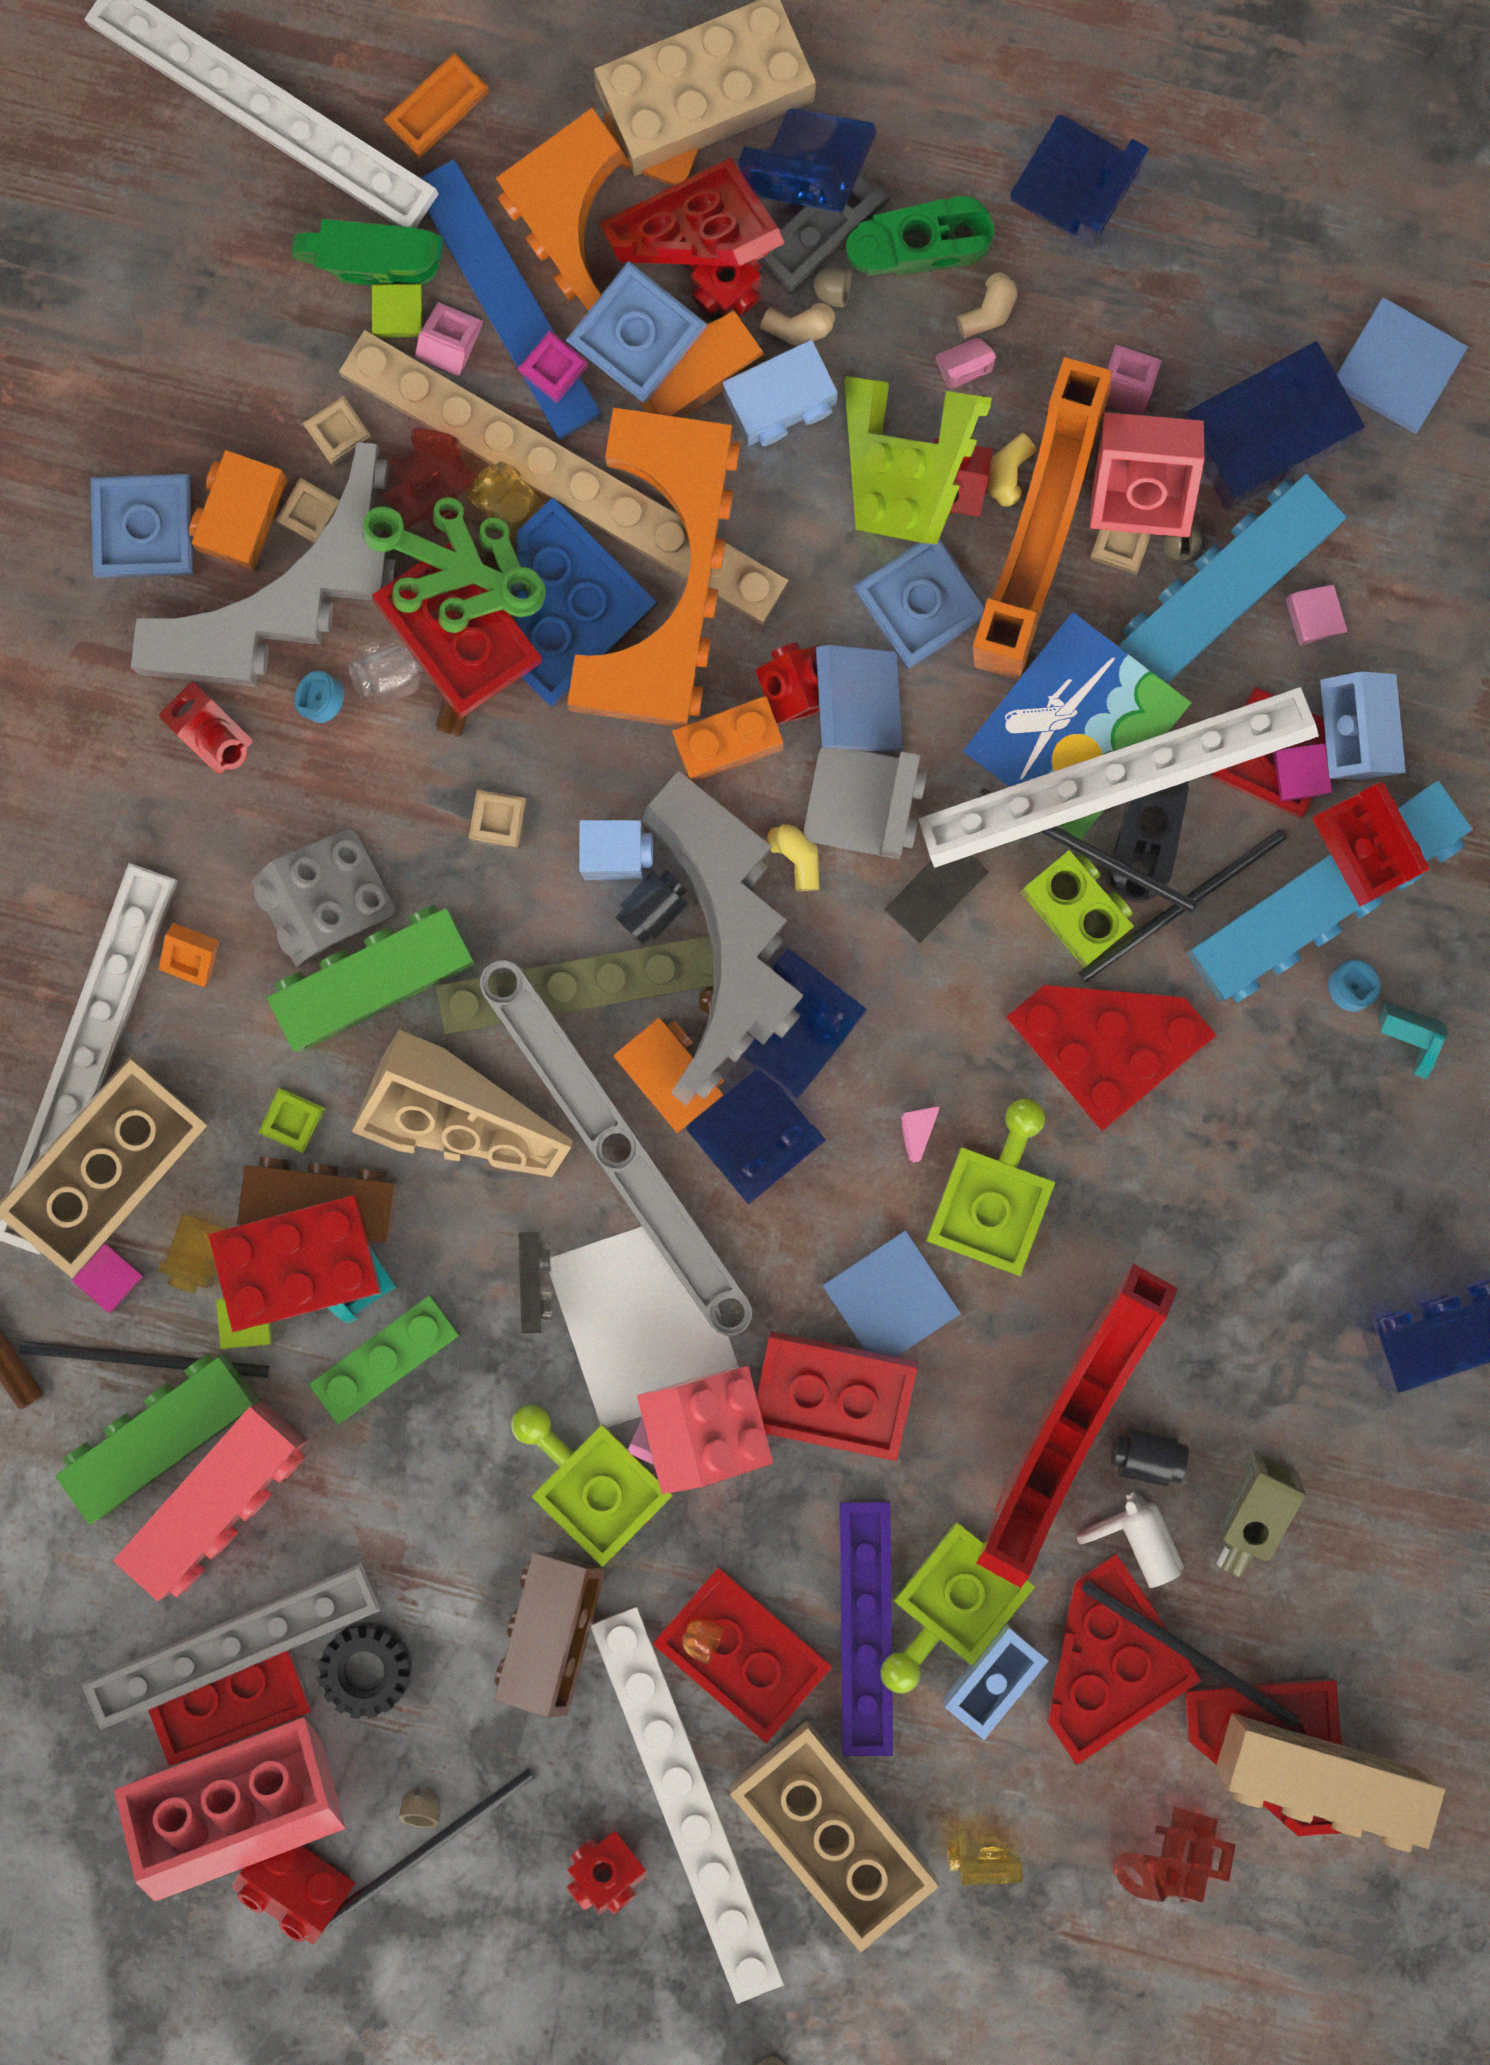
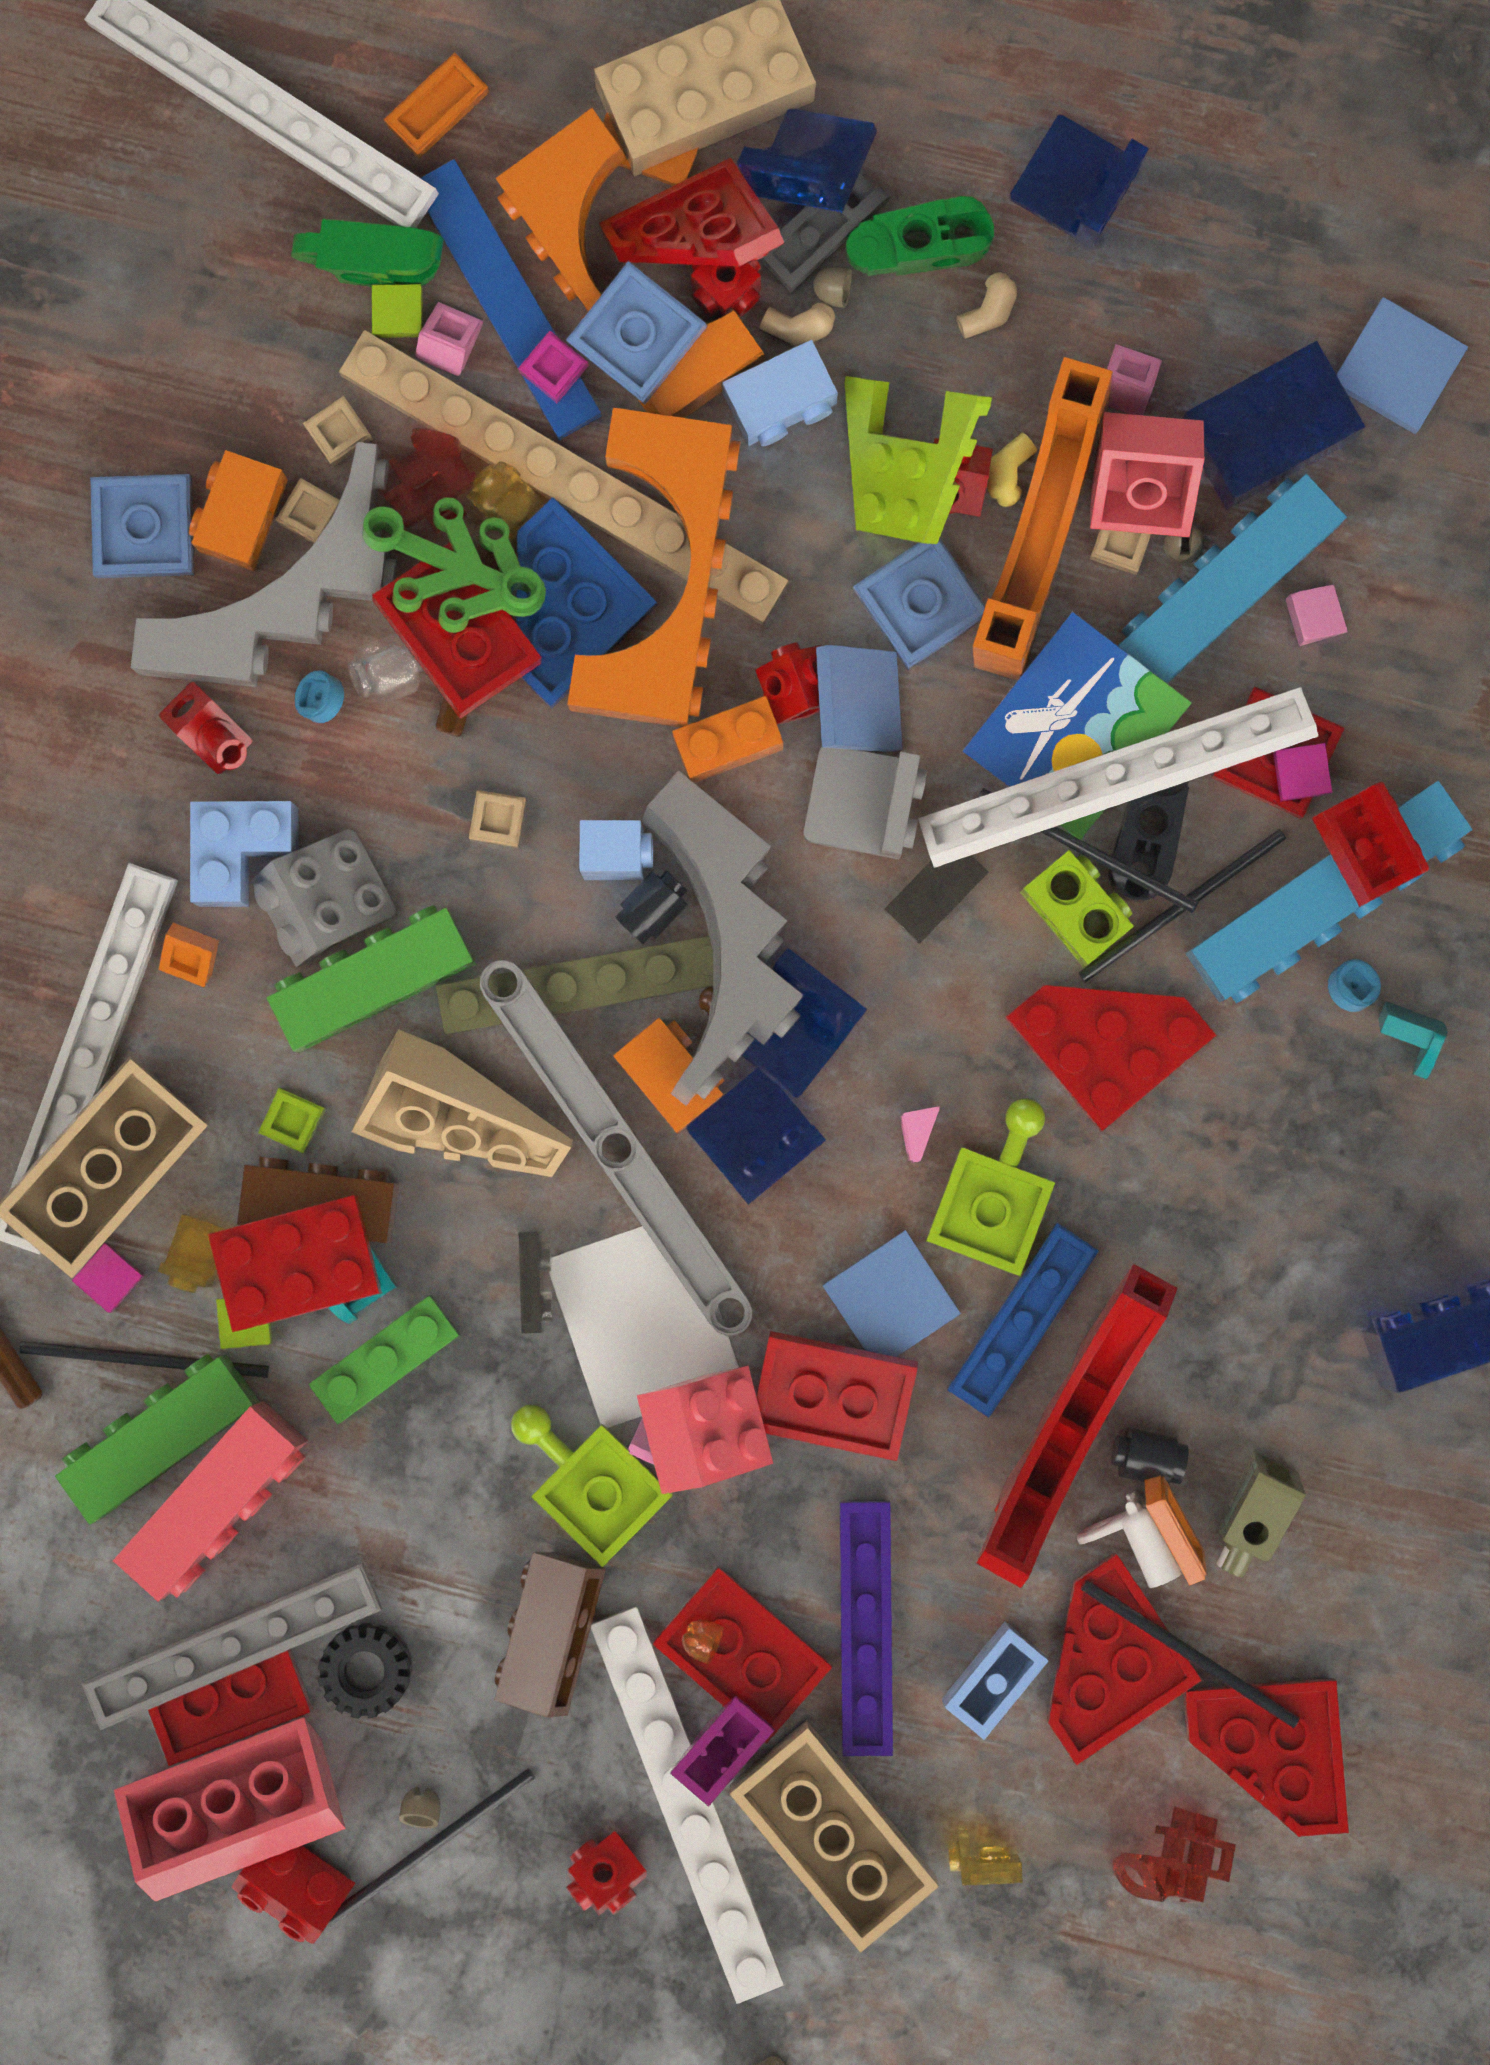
(224, 839): none -> light blue brick
(721, 1750): none -> magenta slope
(797, 848): light yellow arm -> none
(954, 1604): lime plate -> none
(965, 362): bright pink slope -> none
(1022, 1320): none -> blue tile
(1175, 1529): none -> orange tile
(1329, 1782): tan brick -> none
(1362, 726): light blue brick -> none

